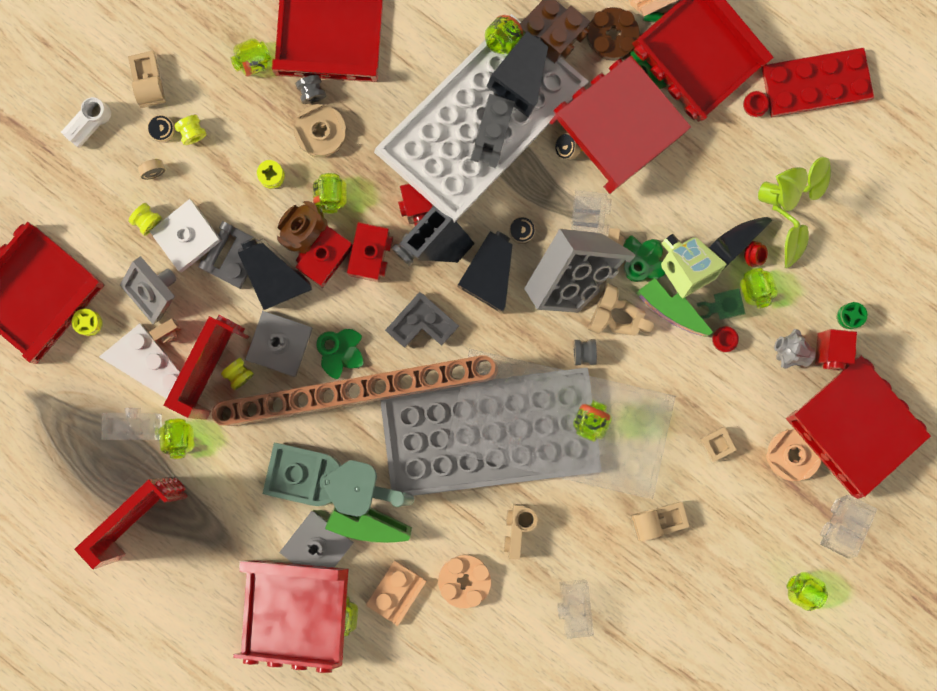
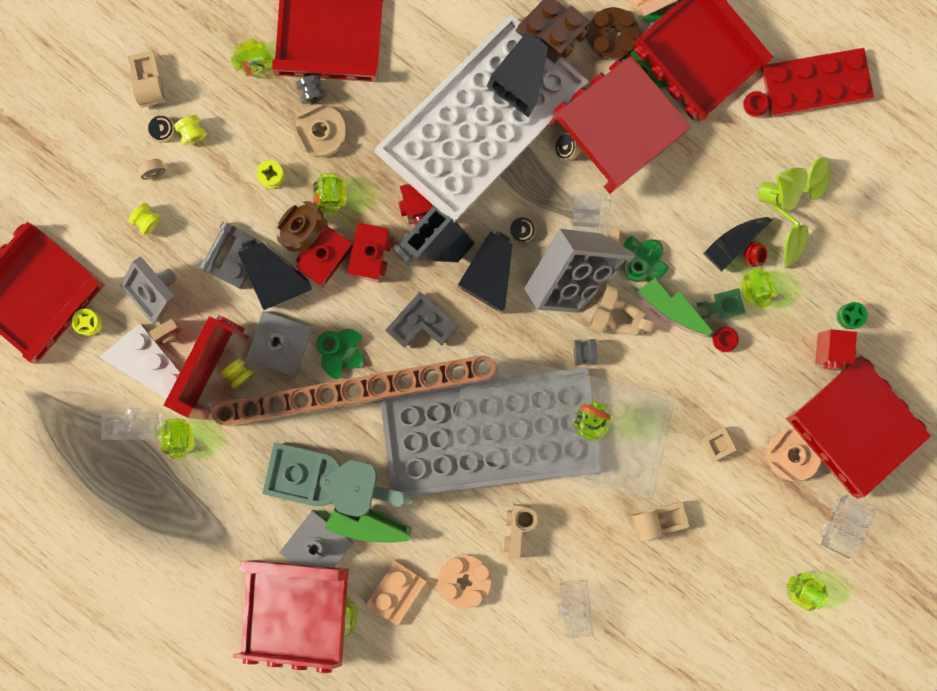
(83, 124): white piece -> none
(100, 546): red panel -> none
(185, 235): white plate -> none
(492, 130): dark grey plate -> none
(503, 34): clear neon green head -> none
(690, 264): yellowish green torso -> none
(794, 350): light grey rock -> none

